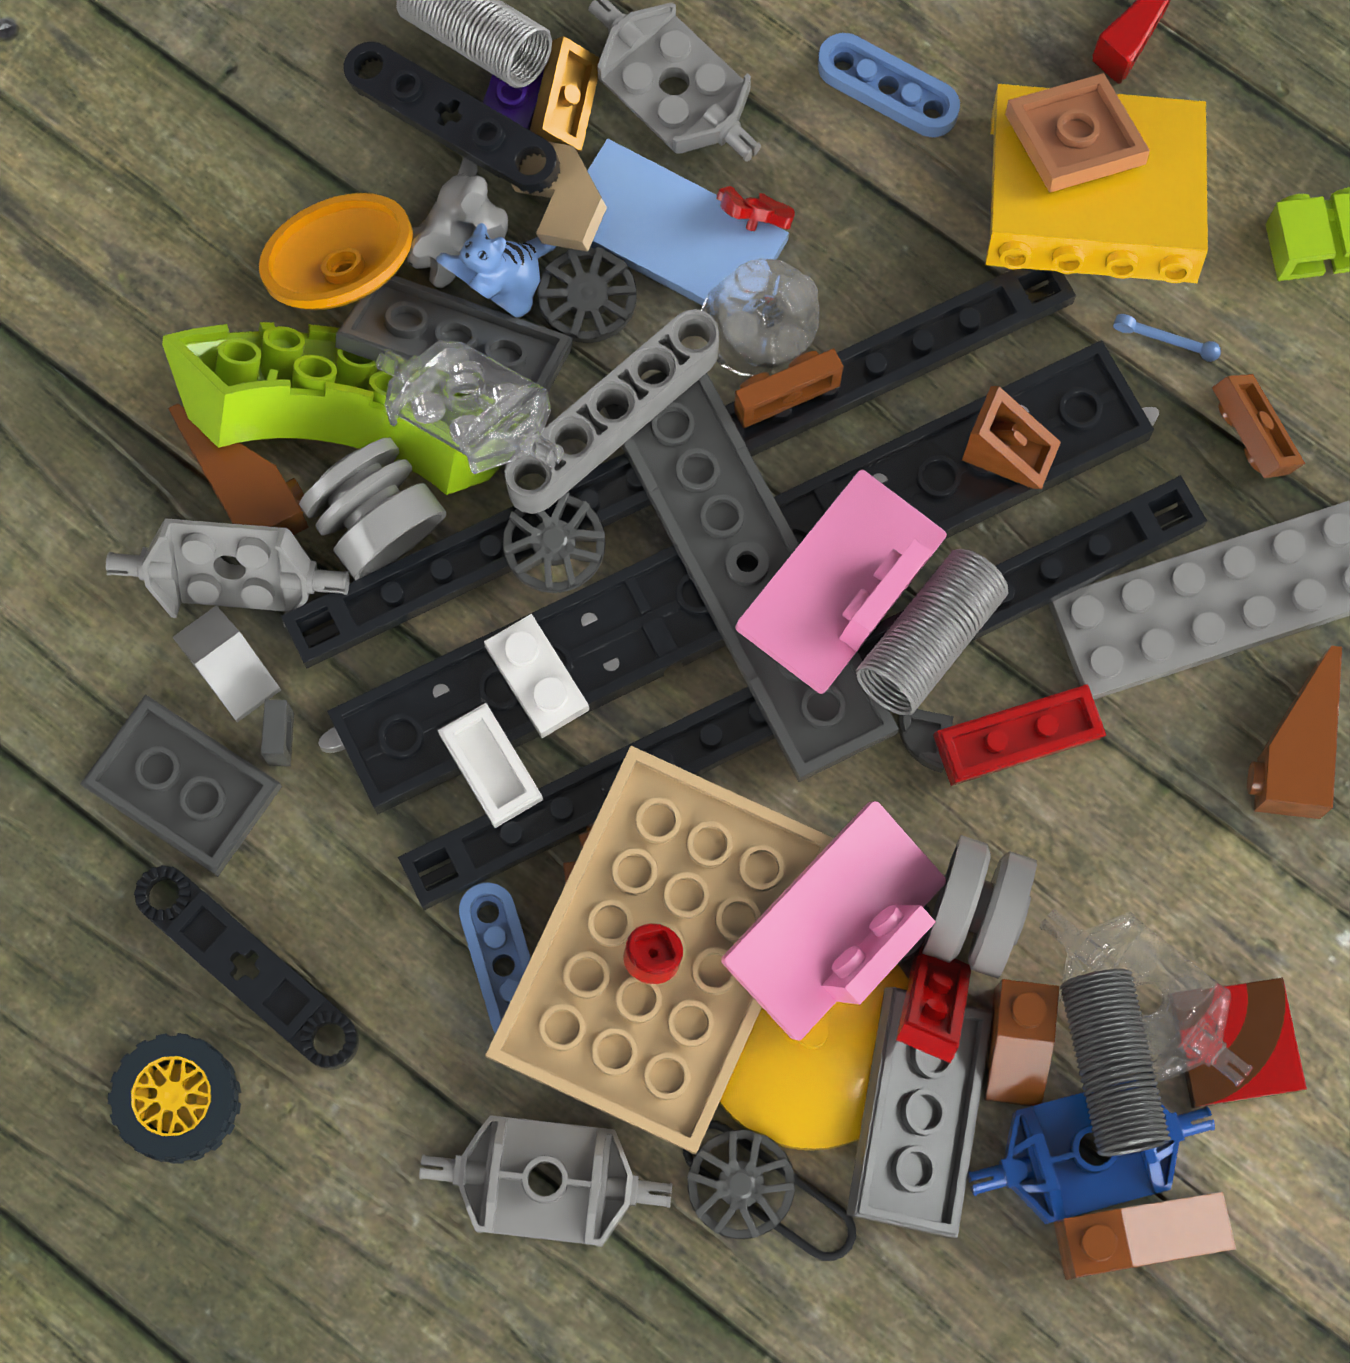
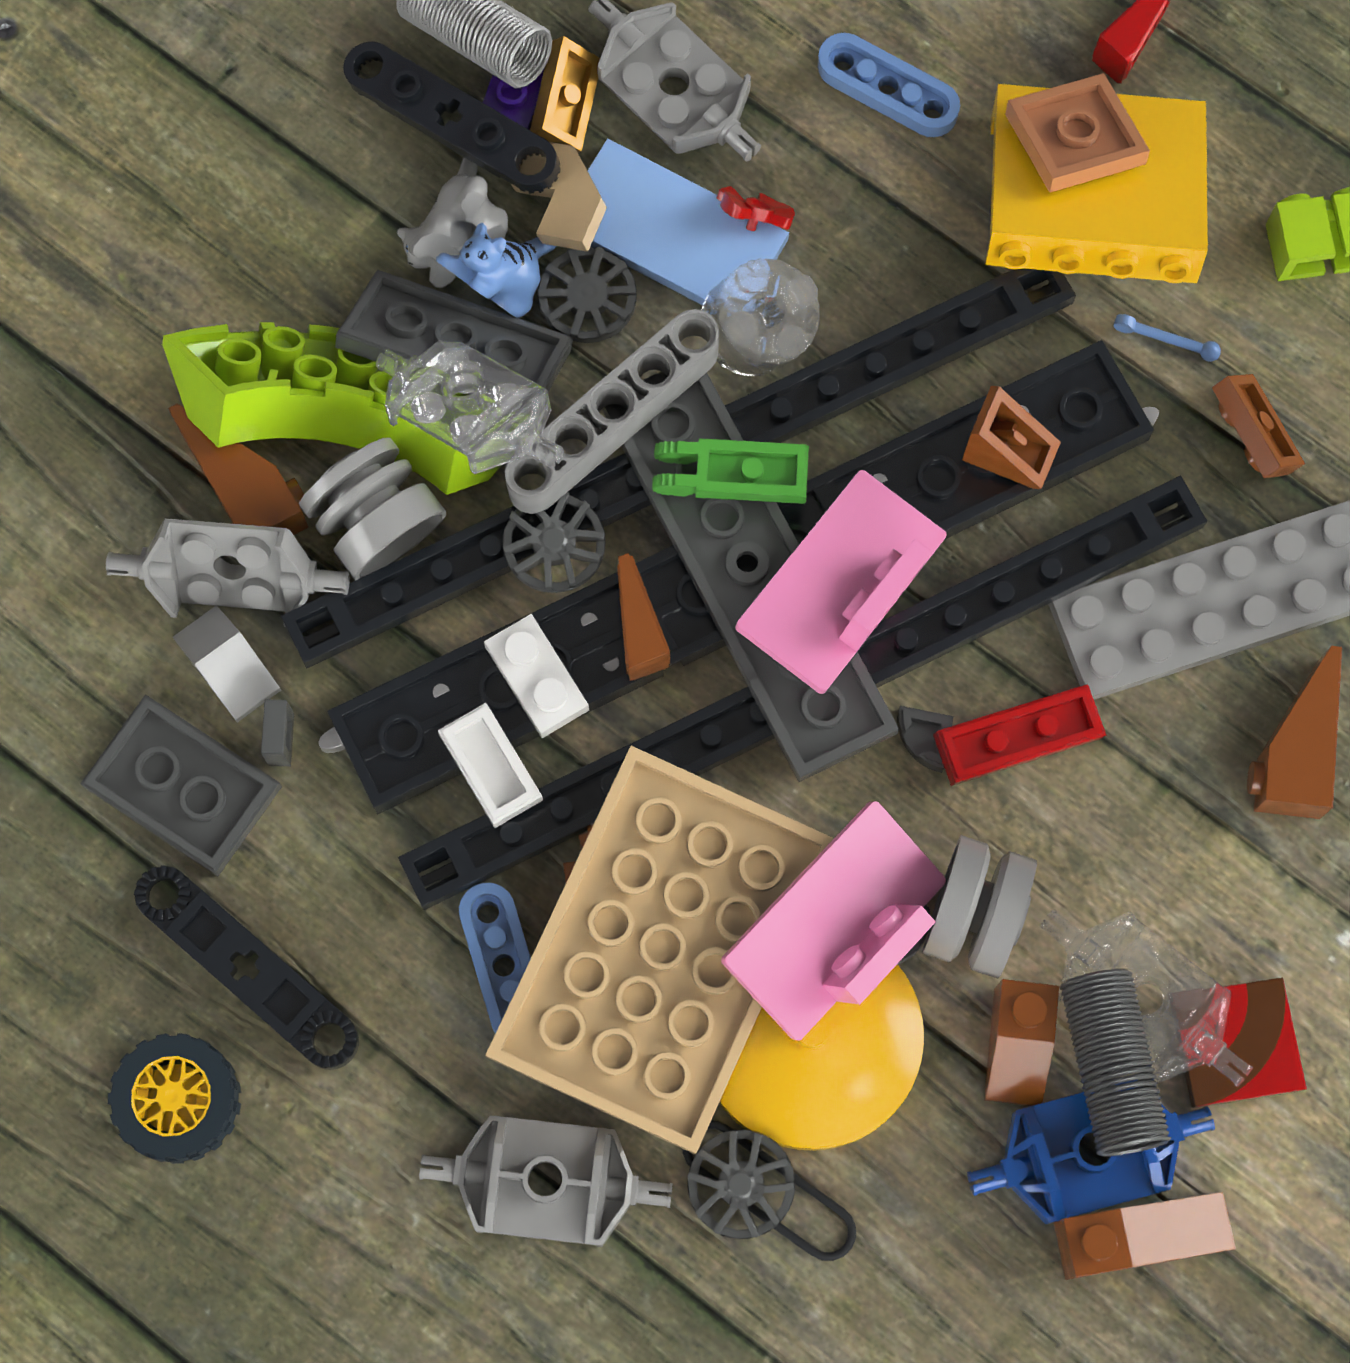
(336, 251): light orange dish -> none
(642, 635): none -> dark orange slope
(653, 953): red tile -> none
(735, 470): none -> bright green hinge
(803, 380): dark orange plate -> none
(918, 1126): tile -> none
(927, 633): light grey piece -> none
(934, 1006): red tile -> none

